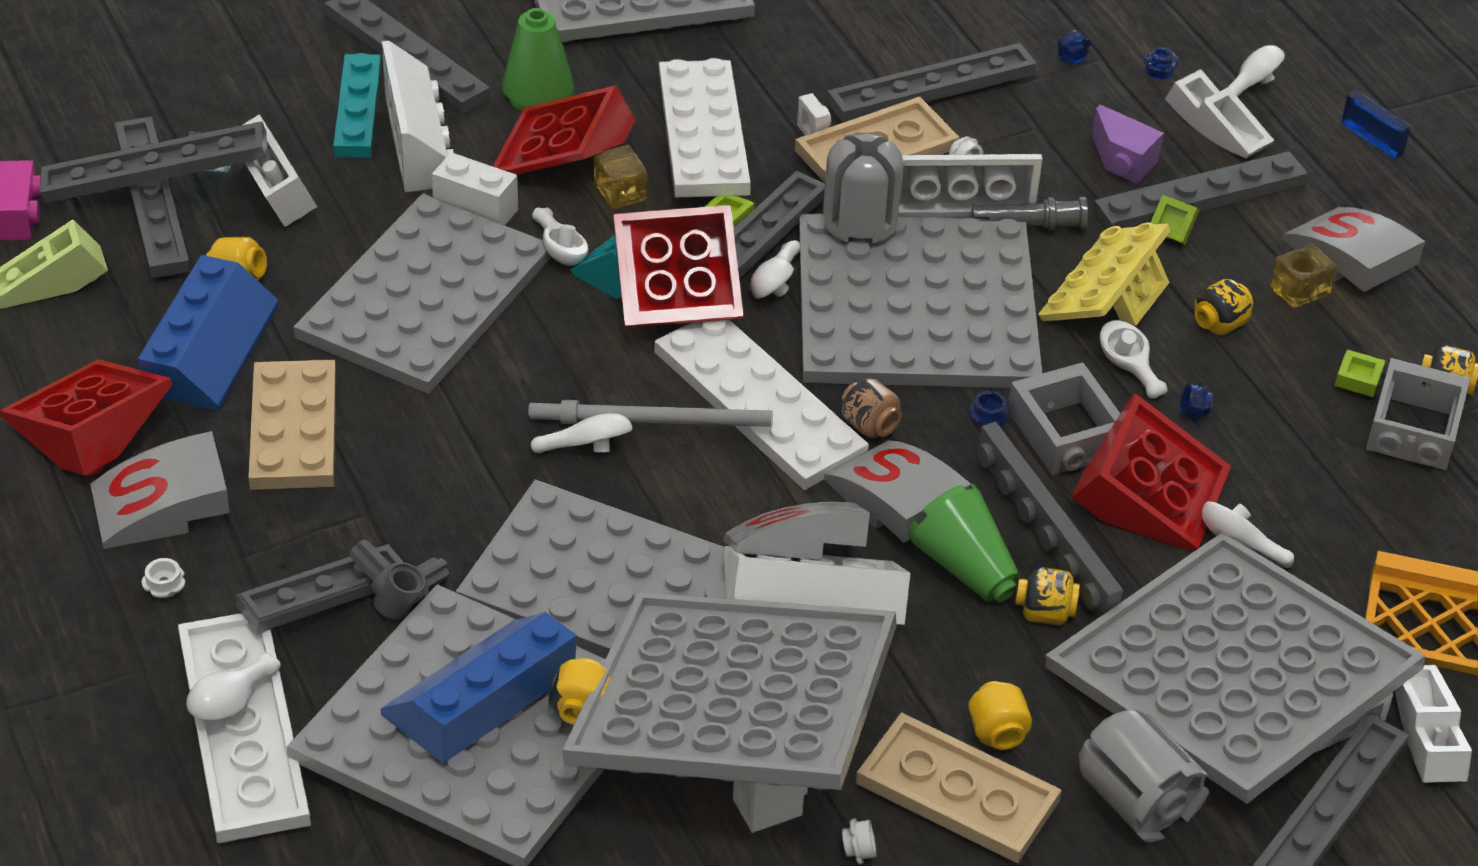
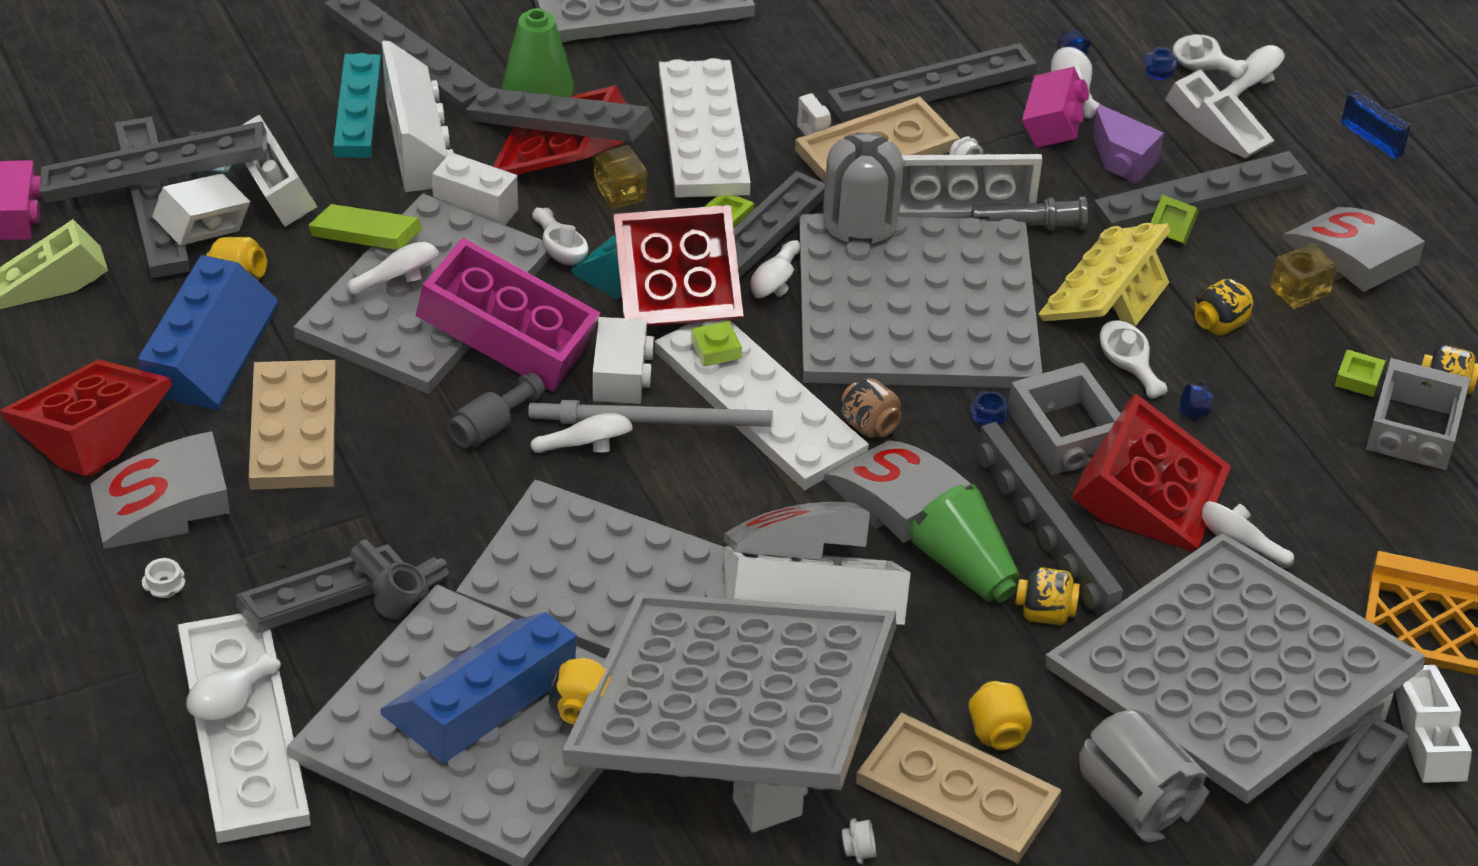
(200, 209): none -> white brick
(365, 227): none -> lime tile
(403, 261): none -> white piece
(491, 413): none -> dark grey piece
(507, 313): none -> dark pink brick
(560, 114): none -> dark grey plate
(620, 360): none -> white brick
(716, 343): none -> lime plate
(1055, 106): none -> dark pink brick
(1070, 57): none -> white piece
(1204, 53): none -> white piece

